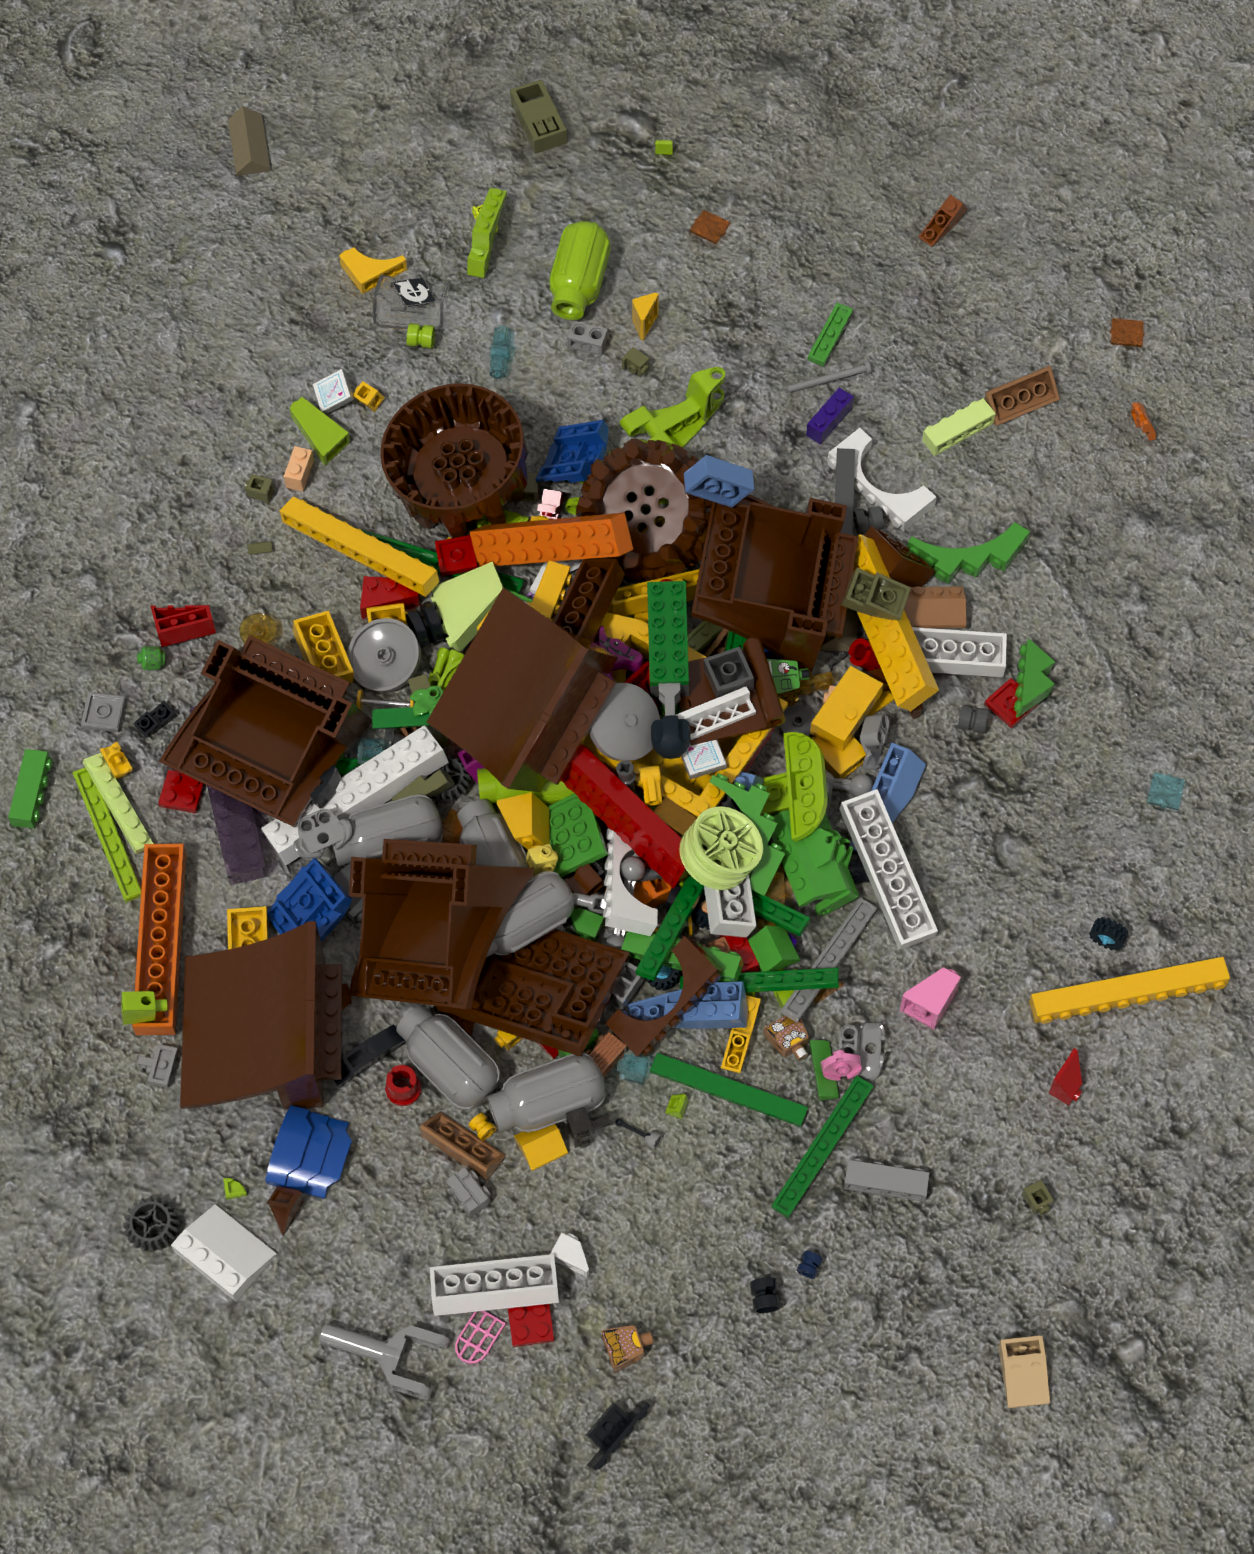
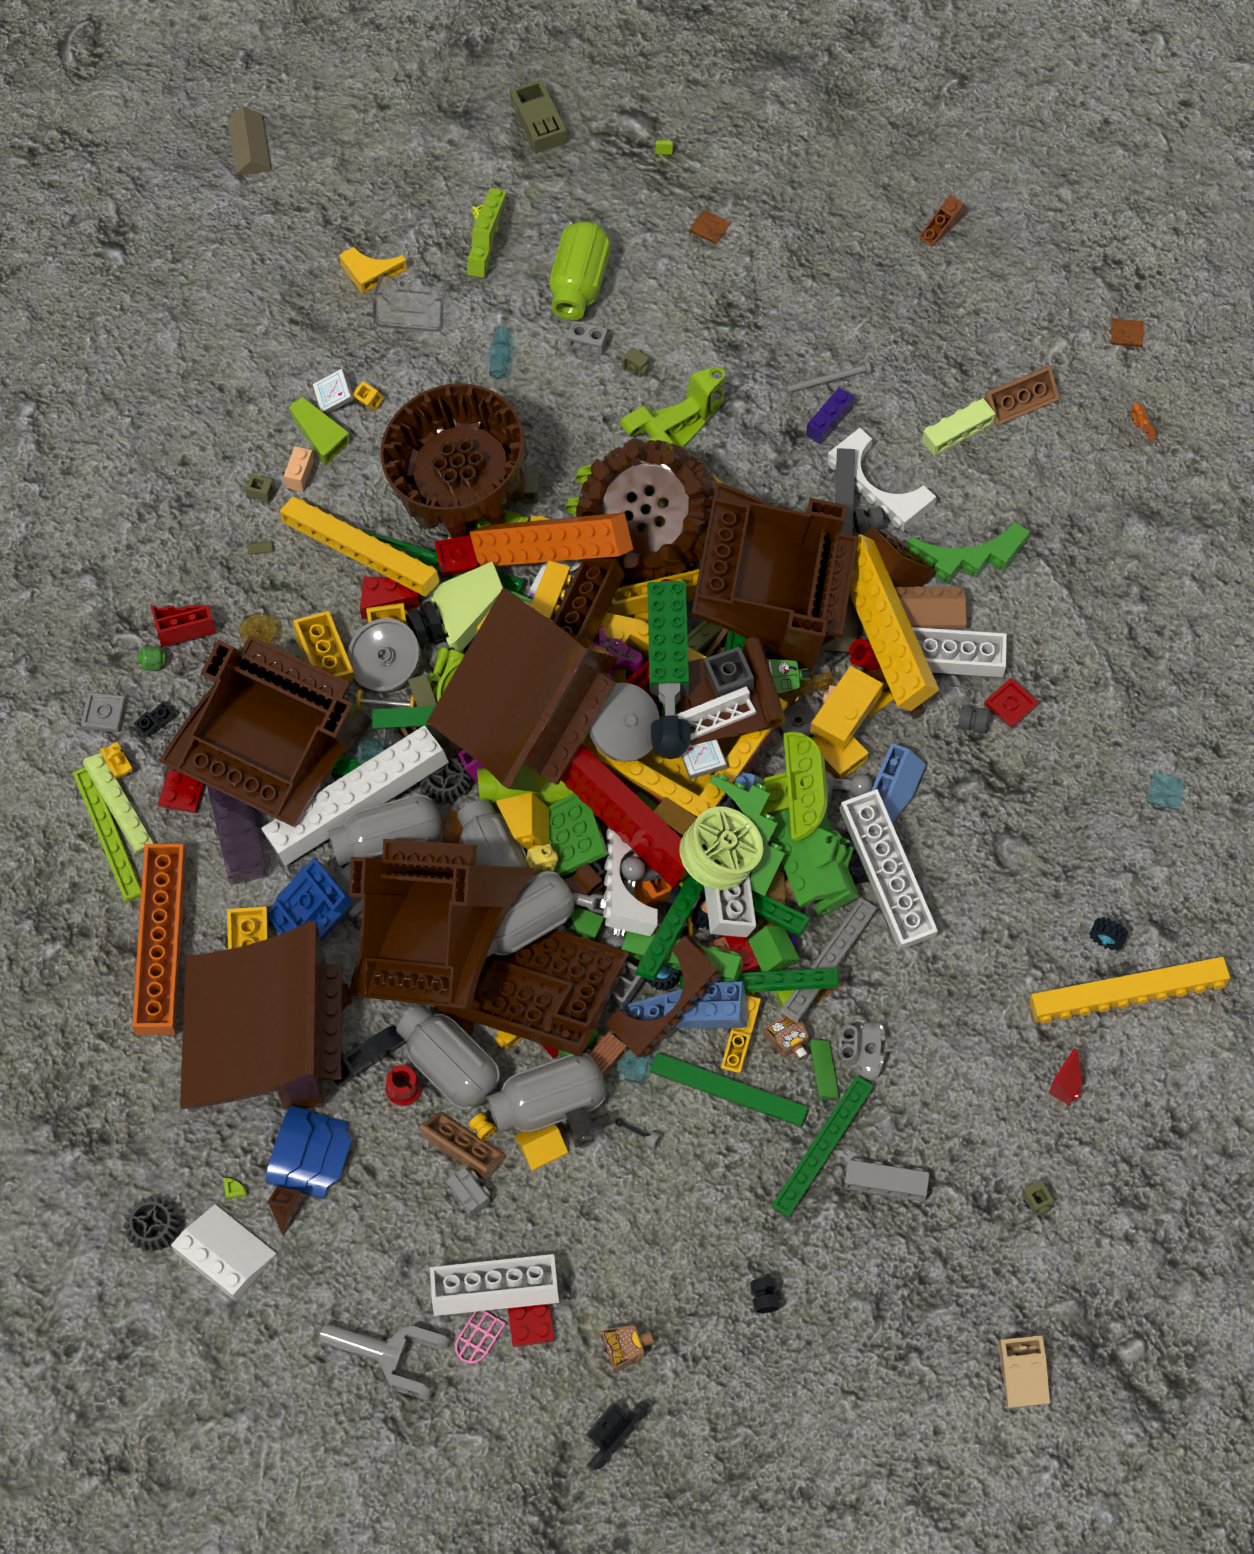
(30, 788): bright green brick -> none
(140, 1006): lime torso -> none
(159, 1065): light grey hinge -> none
(307, 843): light grey piece -> none
(330, 781): black slope -> none
(412, 293): tile -> none
(420, 335): lime wheel -> none
(424, 701): bright green plate -> none
(427, 786): olive slope -> none
(551, 504): brick -> none
(570, 1254): white slope -> none
(574, 452): blue slope -> none
(626, 774): dark grey pin -> none
(644, 313): yellow slope -> none
(651, 782): yellow piece -> none
(677, 1105): lime slope -> none
(718, 481): medium blue brick -> none
(809, 1265): dark blue wheel -> none
(830, 334): bright green plate -> none
(841, 1065): bright pink plate -> none
(874, 734): light grey piece -> none
(875, 595): olive slope -> none
(931, 997): bright pink slope -> none
(1032, 678): bright green slope -> none

